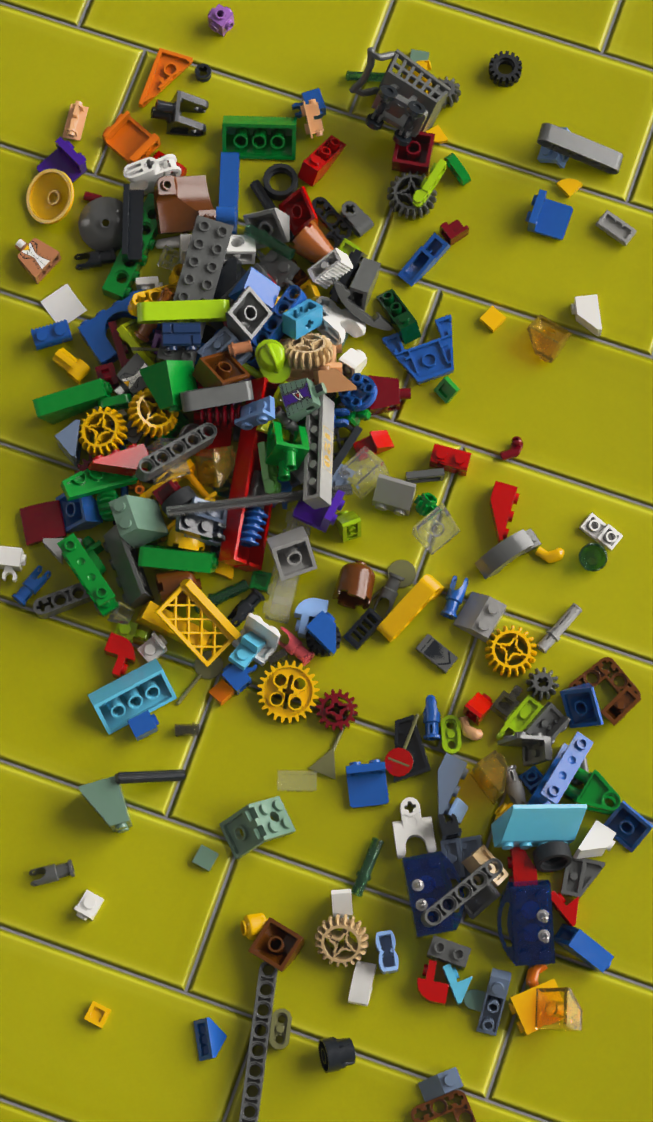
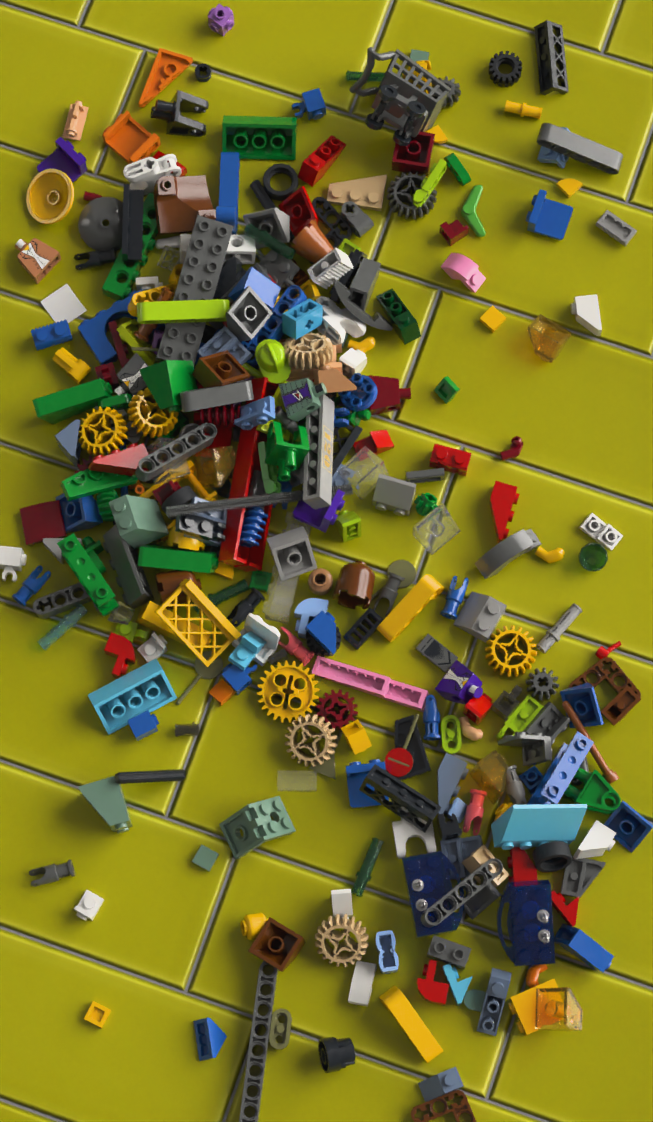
(63, 626): none -> clear light blue pin
(180, 336): dark blue brick -> none
(240, 347): nougat pin -> none
(311, 110): light nougat hinge -> none
(314, 746): none -> tan gear
(320, 582): none -> medium nougat head
(356, 737): none -> yellow brick
(365, 192): none -> tan wing
(365, 345): none -> yellow arm
(371, 683): none -> bright pink slope
(401, 796): none -> black fence
(411, 1023): none -> yellow beam
(424, 259): blue slope -> none
(428, 359): blue wing -> none
(459, 684): none -> dark purple torso
(463, 269): none -> bright pink brick
(469, 213): none -> bright green piece
(474, 811): none -> coral piece
(523, 109): none -> yellow pin
(548, 57): none -> black fence
(602, 652): none -> red hand
(608, 774): none -> dark orange piece

